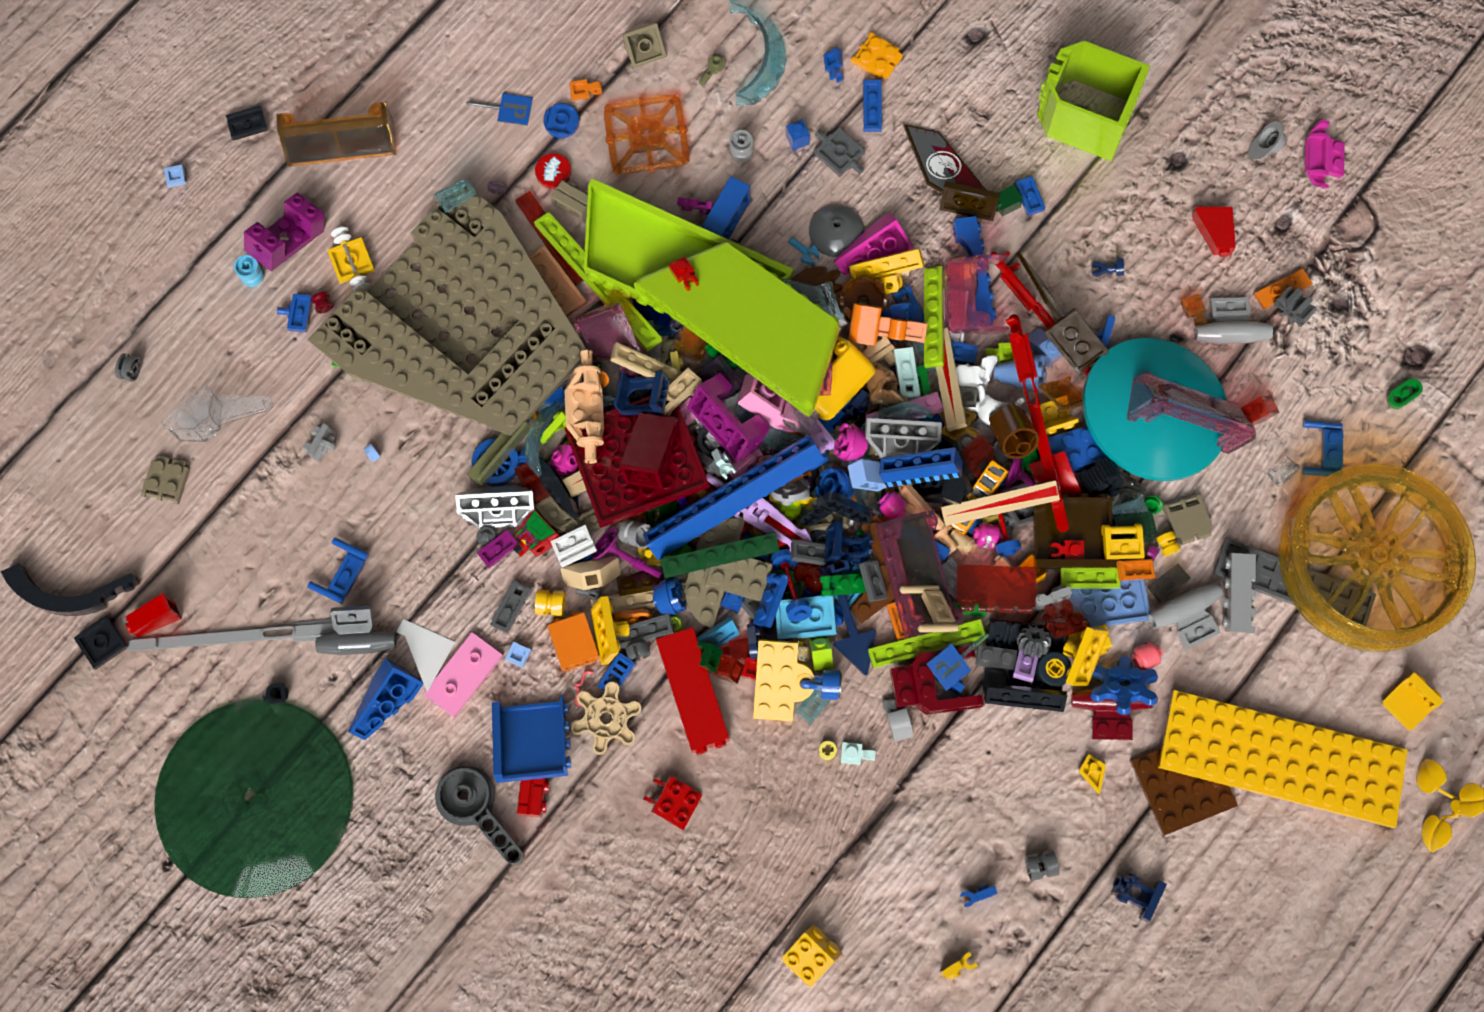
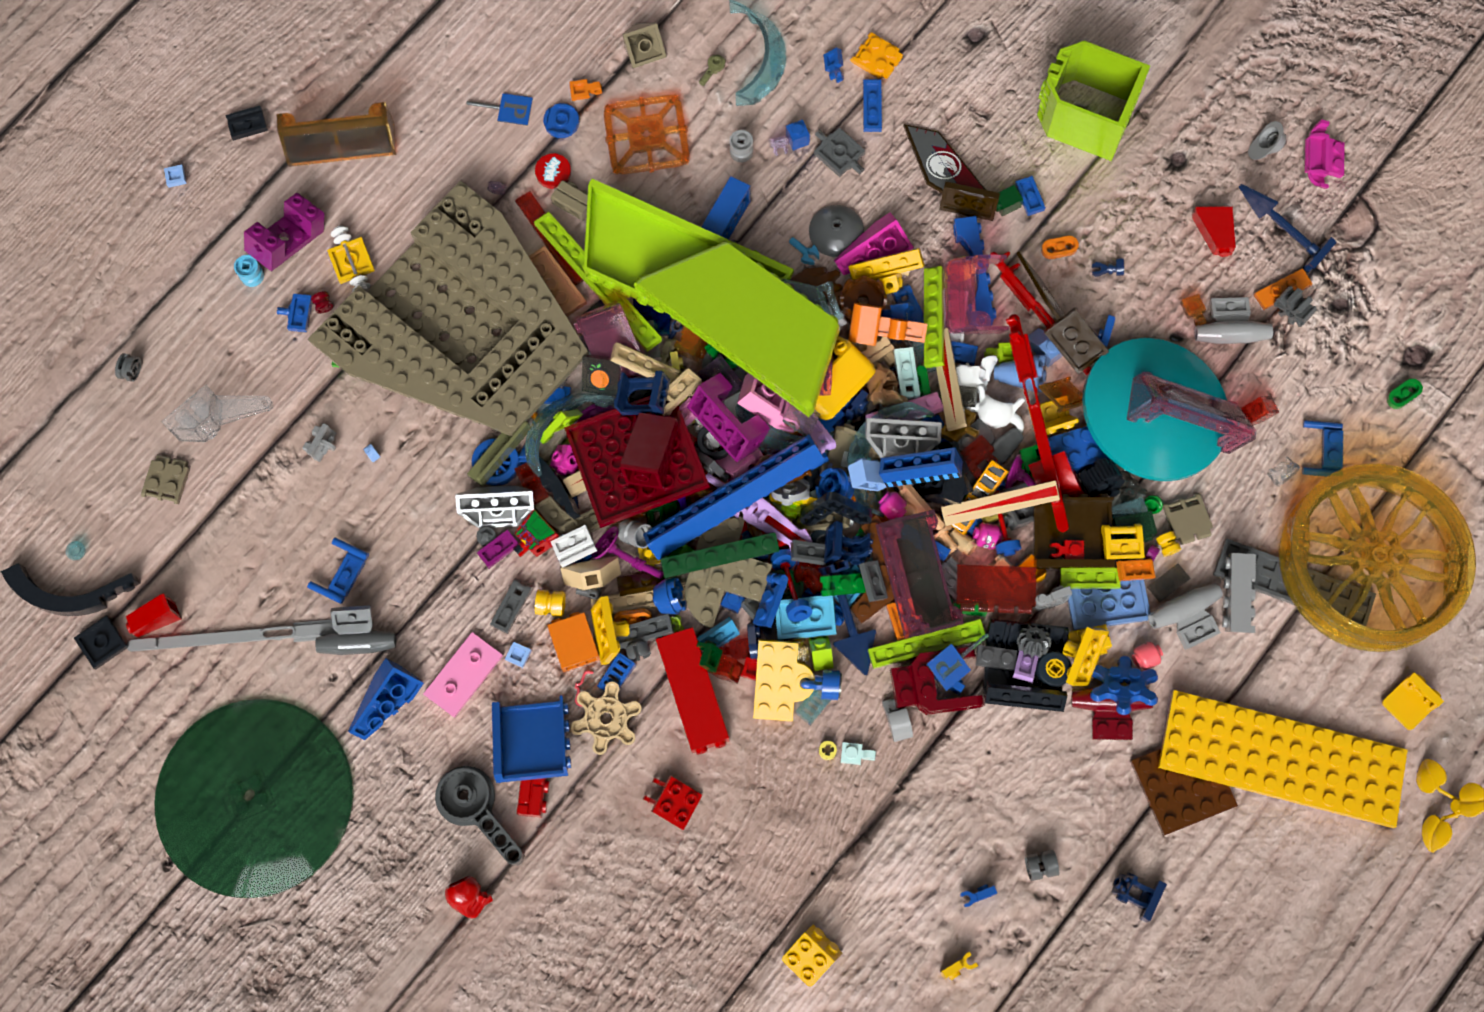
(75, 550): none -> clear light blue plate
(275, 693): black plate -> none
(427, 650): white sticker -> none
(452, 203): clear light blue slope -> none
(466, 897): none -> red piece
(585, 407): light nougat plate -> none
(683, 272): red plate -> none
(689, 204): magenta wing -> none
(723, 462): light aqua plate -> none
(777, 143): none -> clear purple tile
(851, 443): dark pink cone -> none
(936, 606): tan plate -> none
(1014, 431): reddish brown cylinder -> none
(1058, 246): none -> orange plate
(1068, 623): clear red plate -> none
(1093, 772): yellow piece -> none
(1264, 205): none -> dark blue piece

